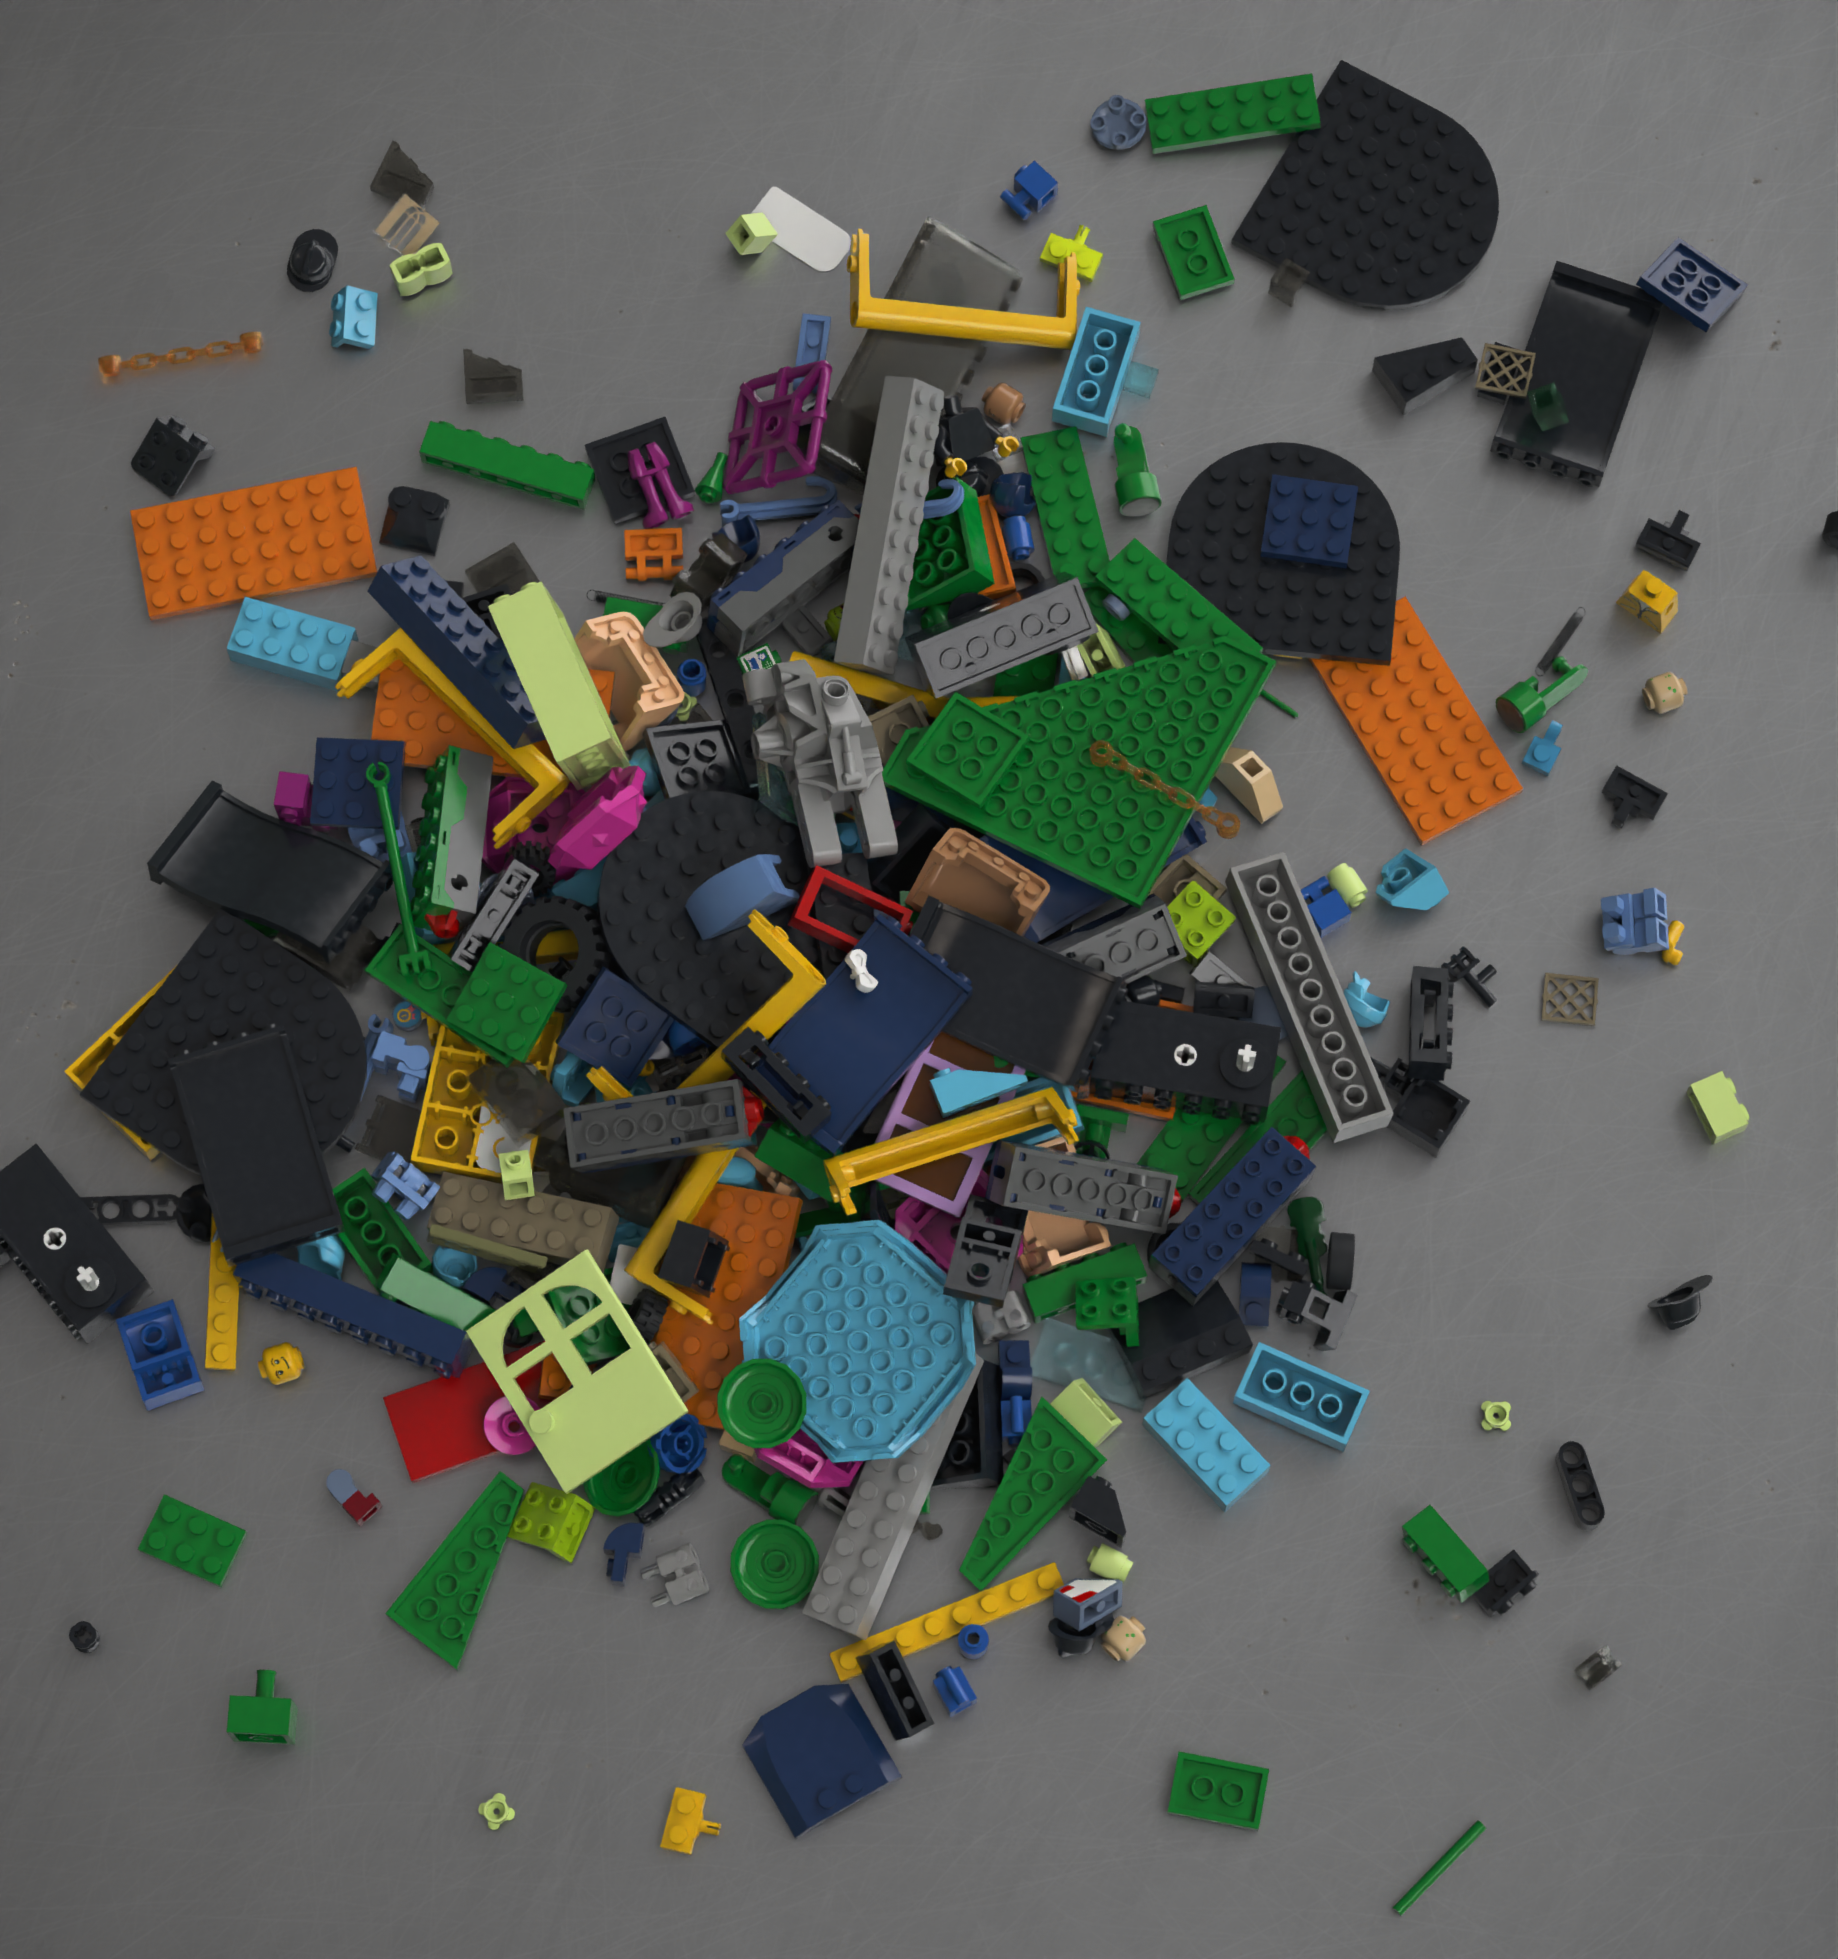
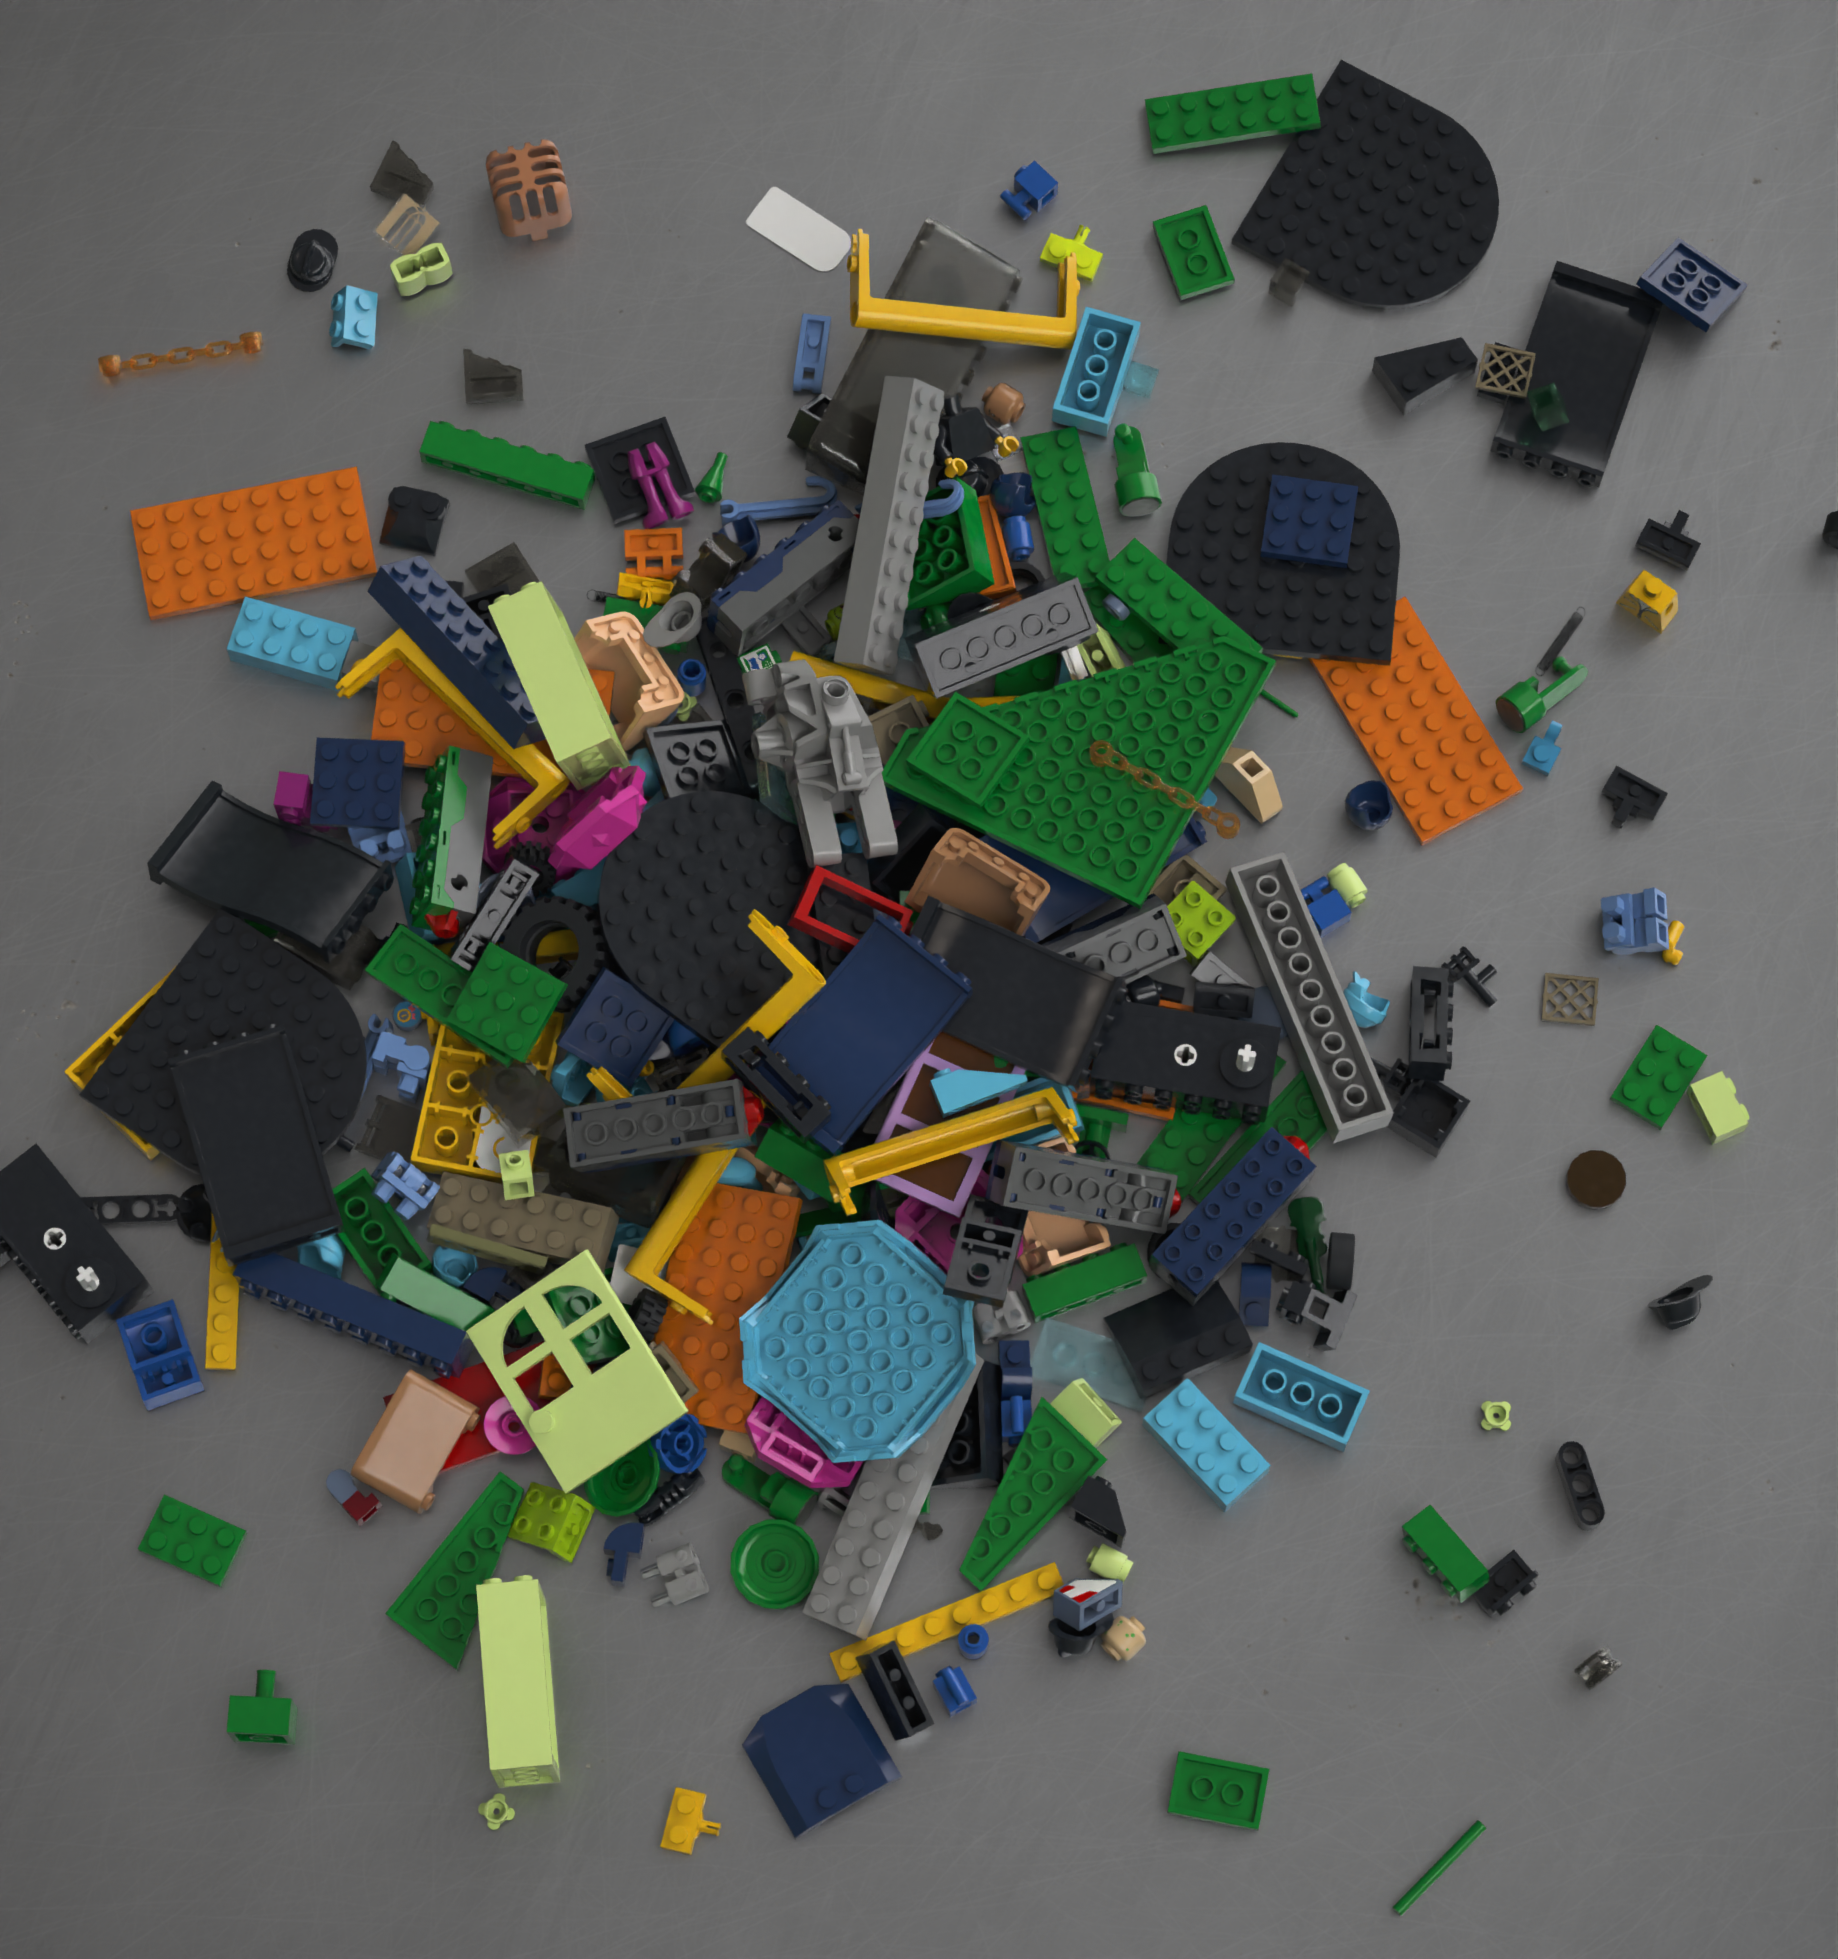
(90, 1644): black bush -> none
(170, 453): black bracket -> none
(281, 1363): yellow head -> none
(414, 955): green hinge -> none
(414, 1441): none -> medium nougat windscreen
(517, 1682): none -> yellowish green door
(525, 167): none -> nougat piece
(644, 588): none -> yellow plate
(693, 1259): black container -> none
(735, 892): medium blue piece -> none
(751, 233): yellowish green brick -> none
(762, 1403): green hat -> none
(784, 415): magenta plate -> none
(864, 981): white piece -> none
(1109, 1305): green bracket -> none
(1118, 123): sand blue dish -> none
(1369, 805): none -> dark blue hair
(1411, 882): medium azure slope -> none
(1596, 1179): none -> dark brown tile
(1658, 1077): none -> green plate
(1664, 692): tan head -> none

